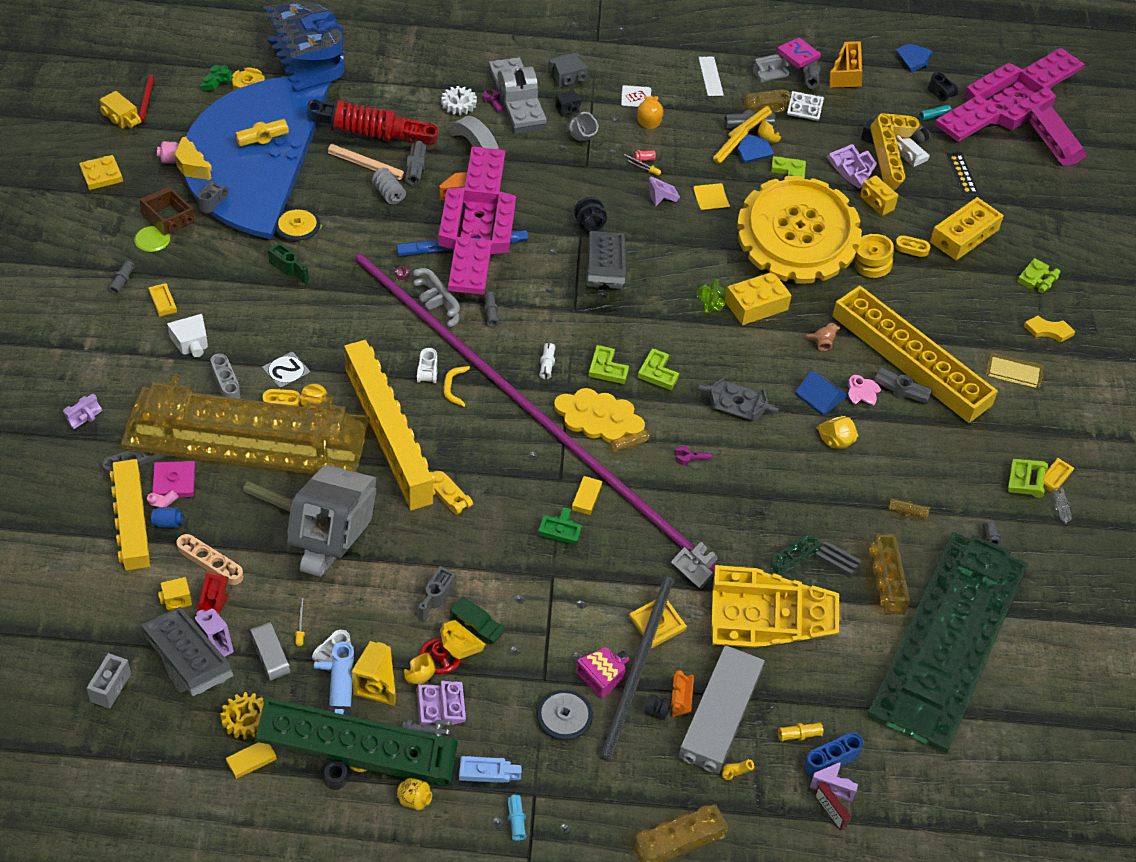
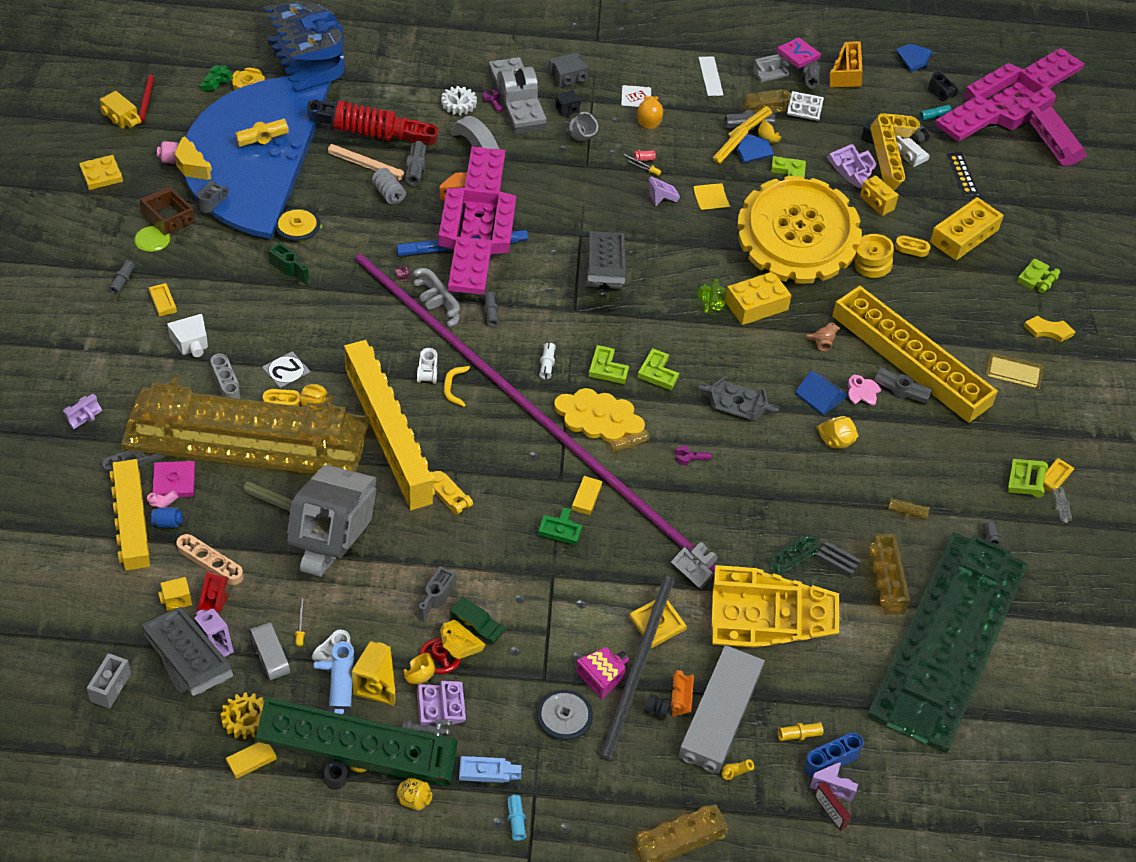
(590, 214): black piece -> none

